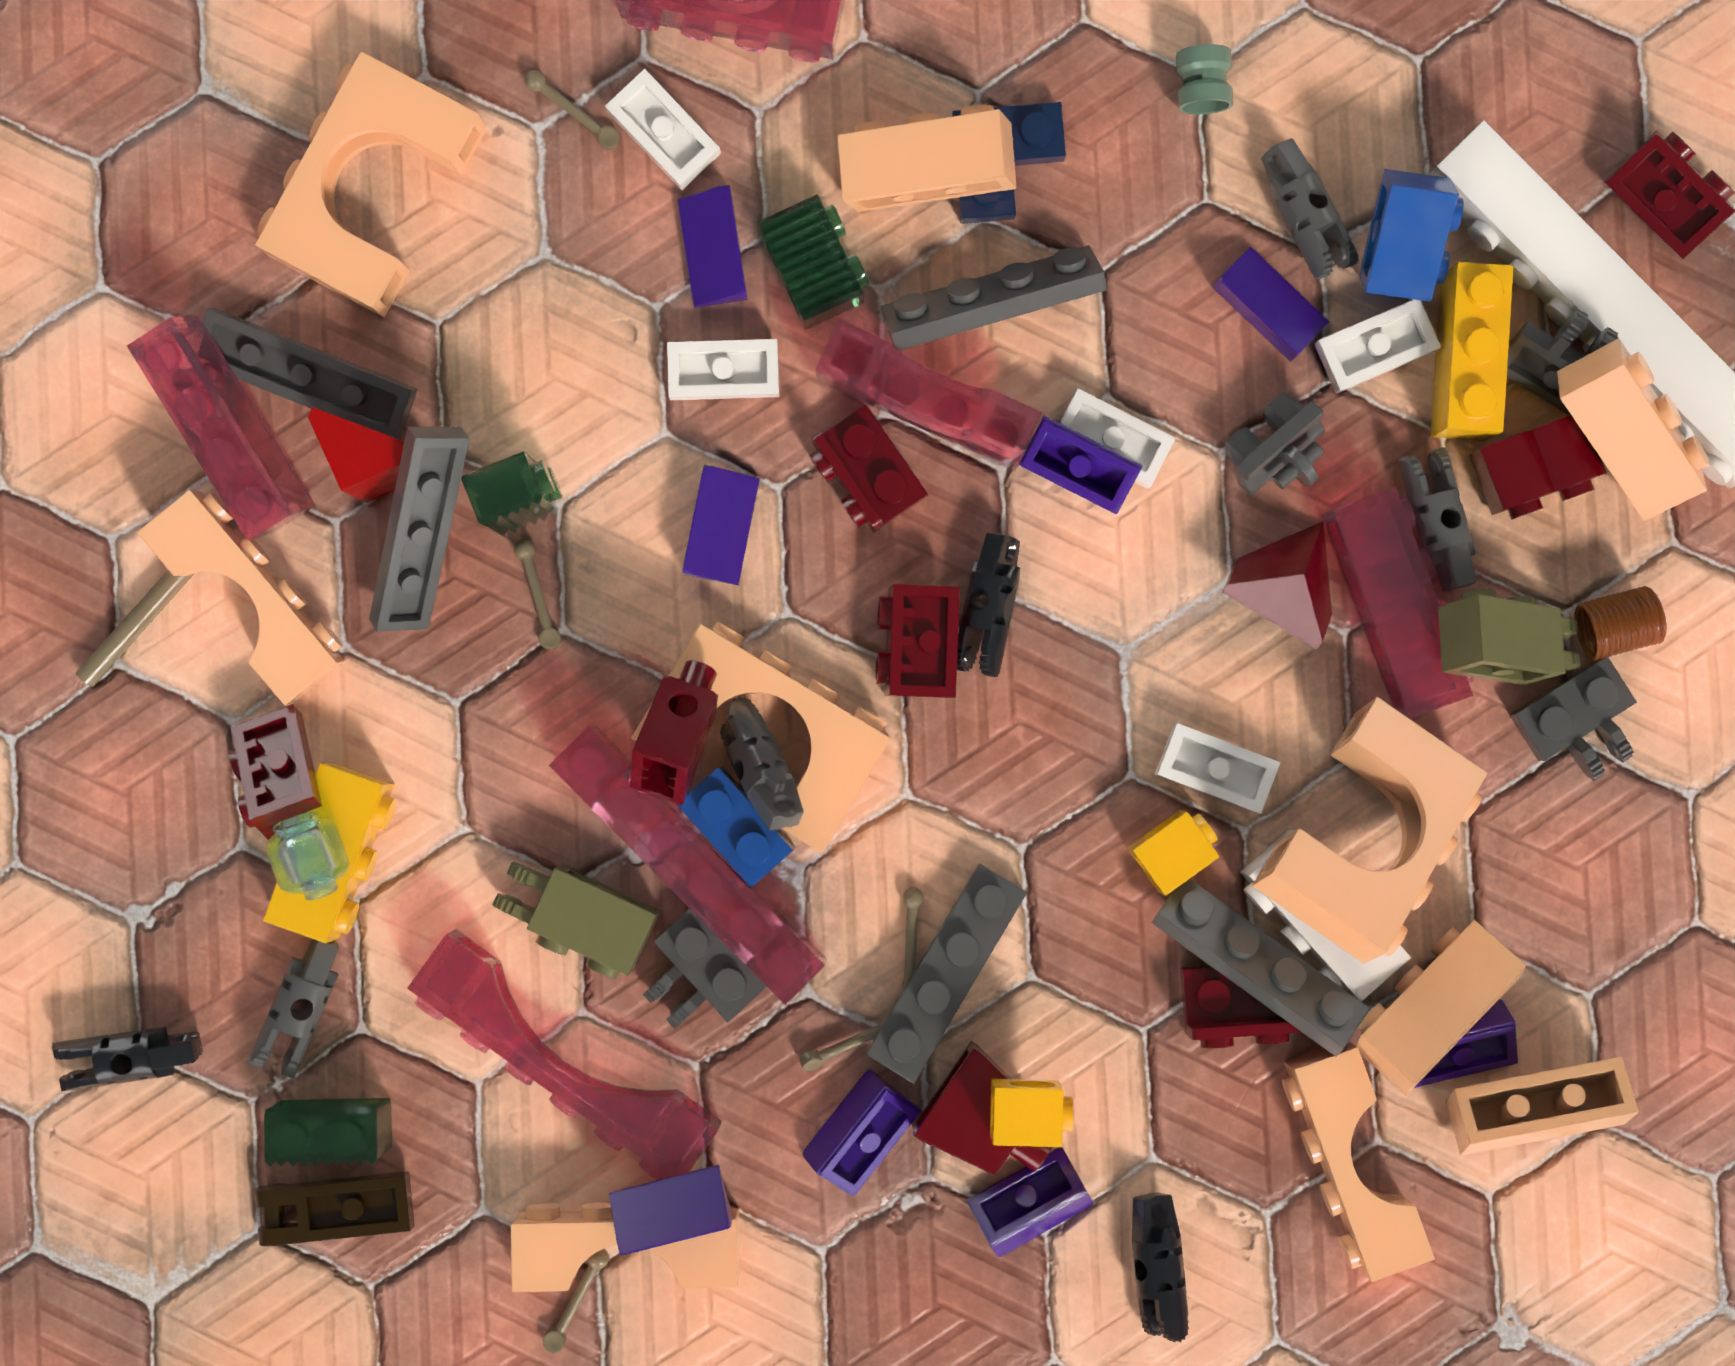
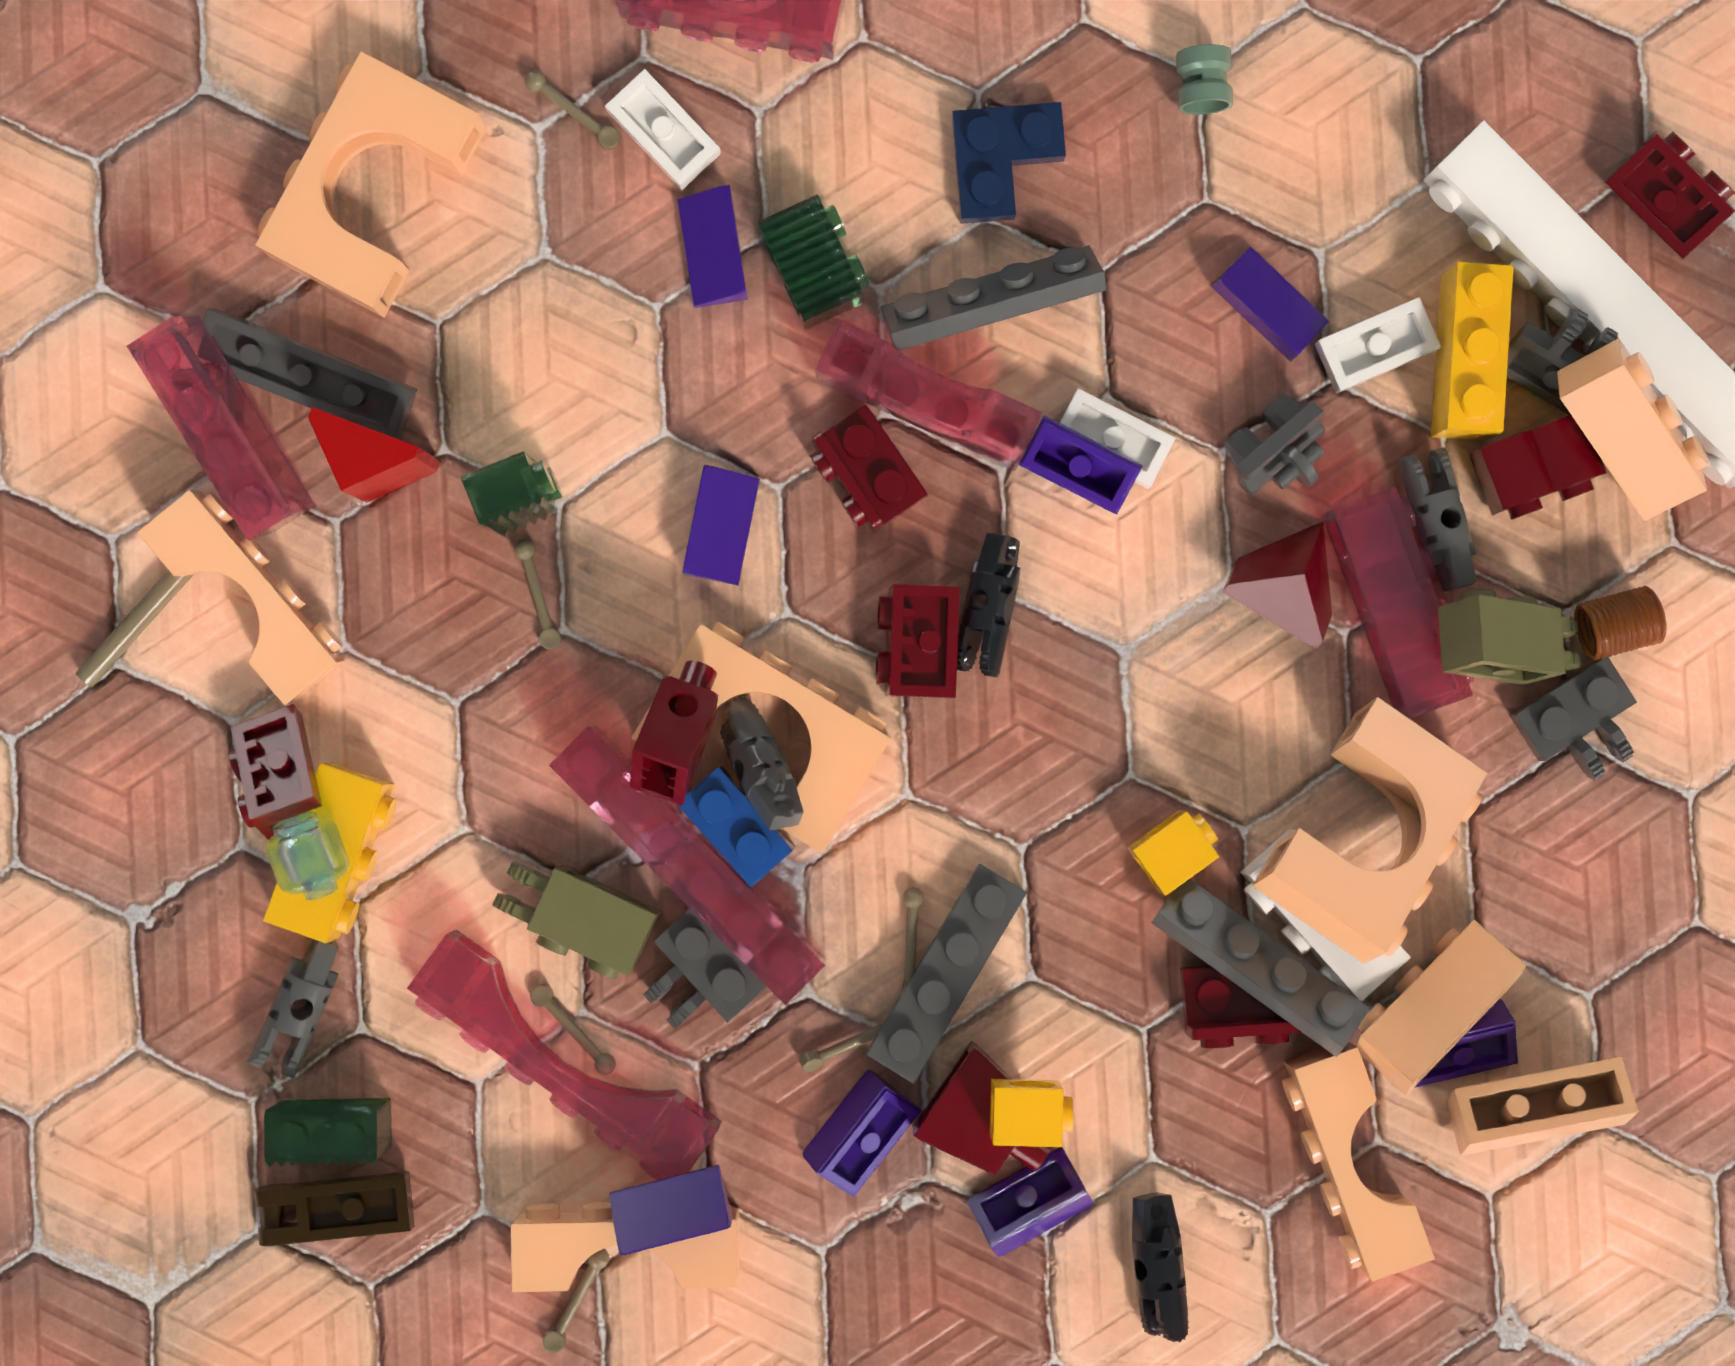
(127, 1056): black hinge -> none
(418, 527): dark grey plate -> none
(543, 996): none -> dark tan hinge
(723, 369): white plate -> none
(927, 159): light nougat brick -> none
(1217, 768): white plate -> none
(1308, 210): dark grey hinge -> none
(1410, 235): blue brick -> none

